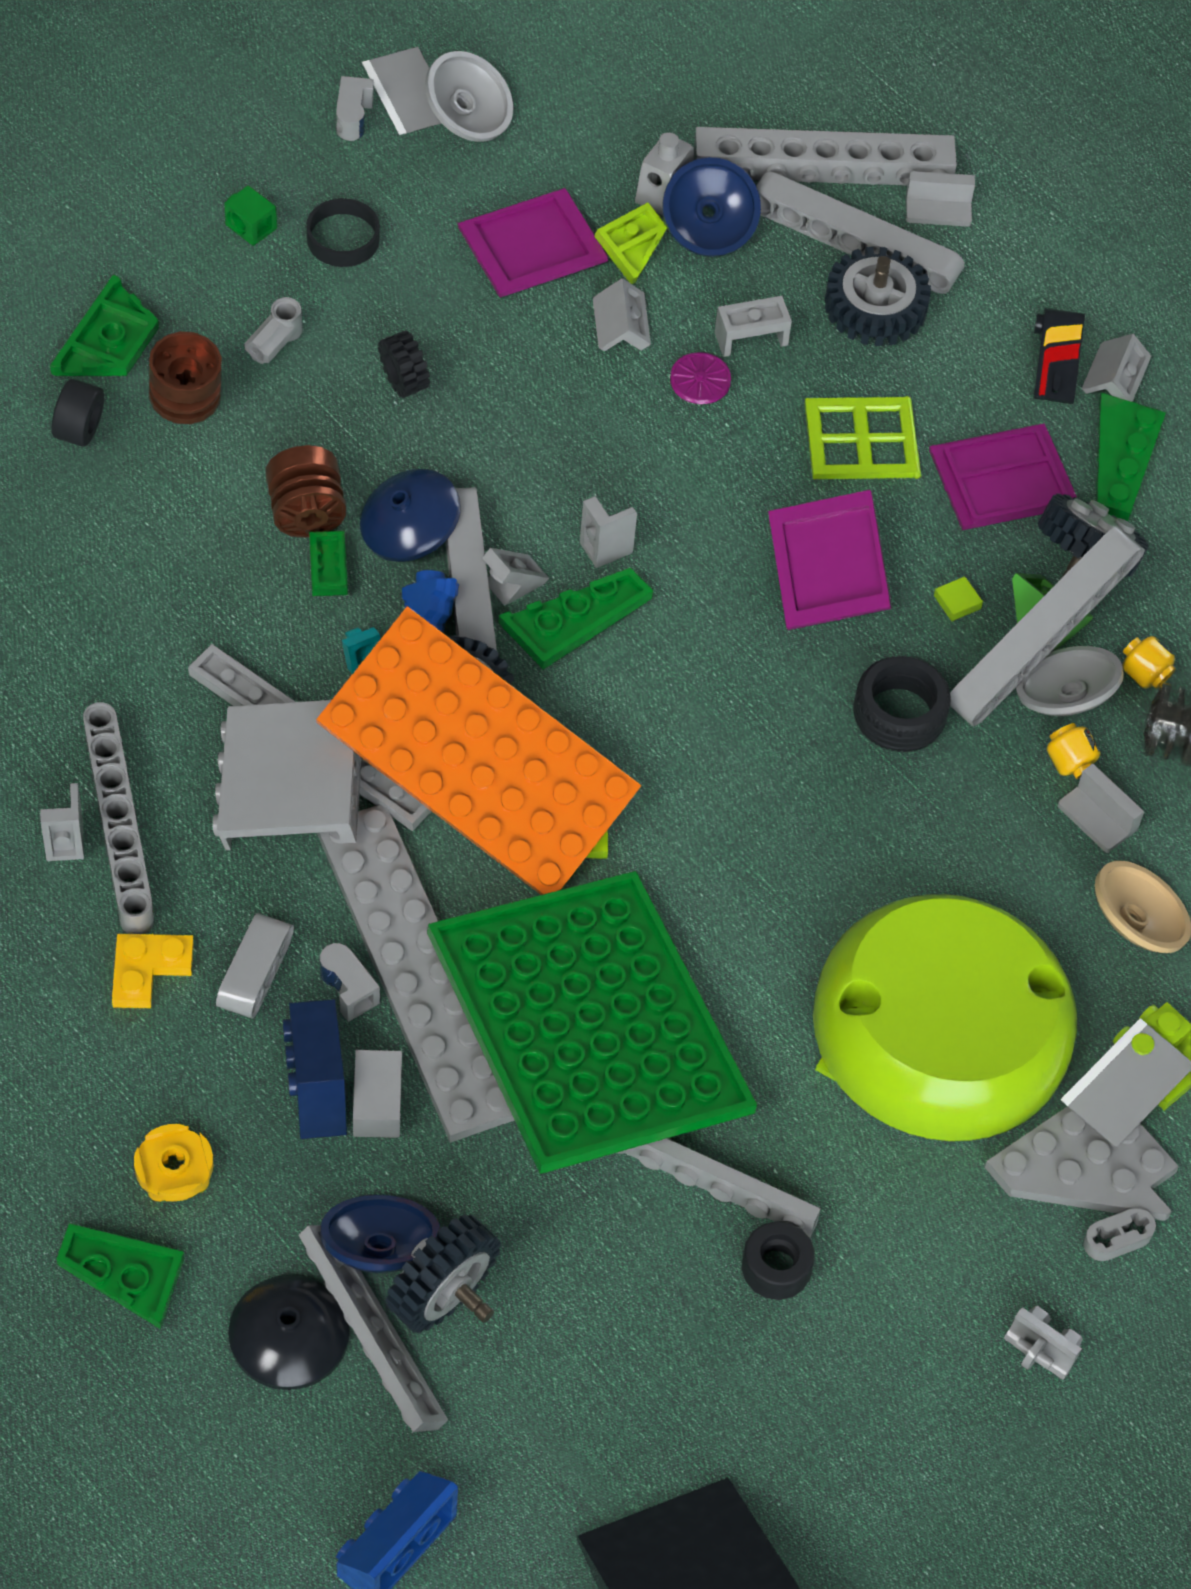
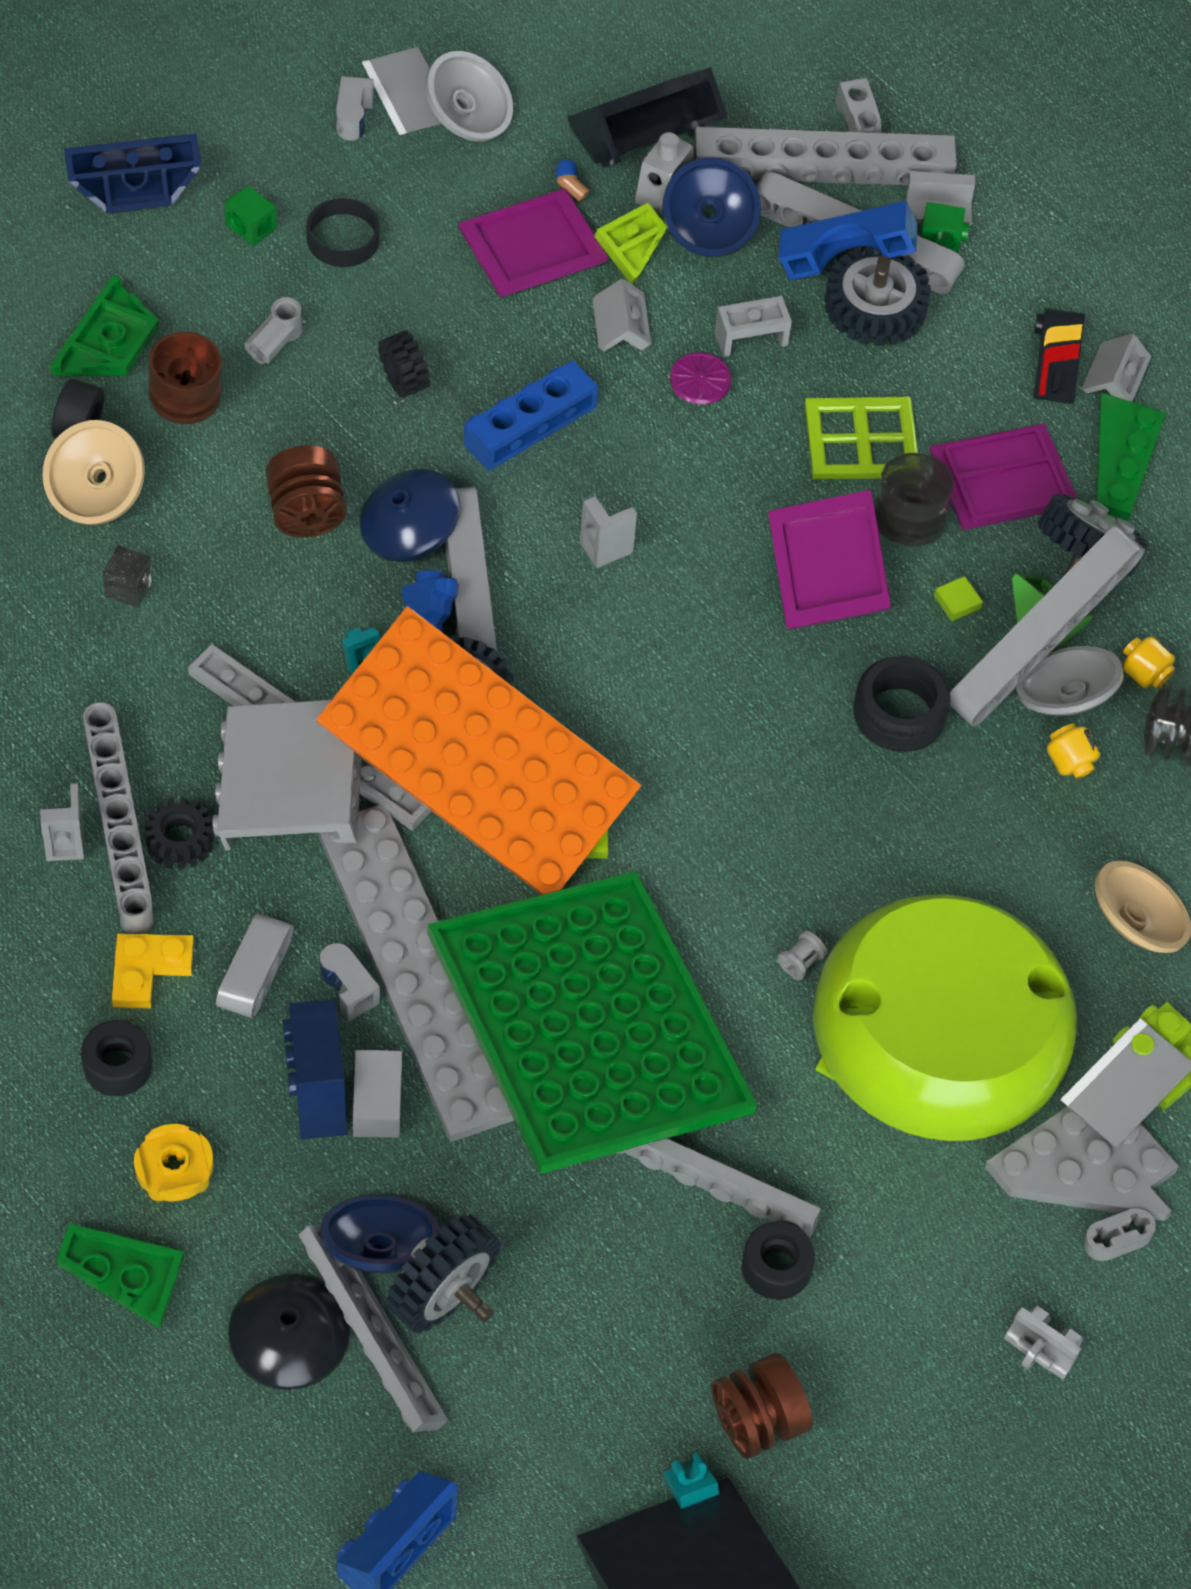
(74, 468): none -> tan dish
(116, 1079): none -> black tyre
(127, 576): none -> clear smoke brick
(134, 172): none -> dark blue wedge
(173, 816): none -> black tyre
(328, 563): green plate -> none
(512, 574): light grey slope -> none
(530, 415): none -> blue brick
(563, 624): green wing -> none
(568, 178): none -> medium nougat arm
(647, 114): none -> black windscreen
(691, 1481): none -> teal tile
(762, 1405): none -> copper wheel
(802, 955): none -> light grey bush
(811, 246): none -> blue arch
(858, 109): none -> light grey leg
(914, 499): none -> clear smoke wheel
(945, 225): none -> green brick
(1101, 809): light grey panel -> none

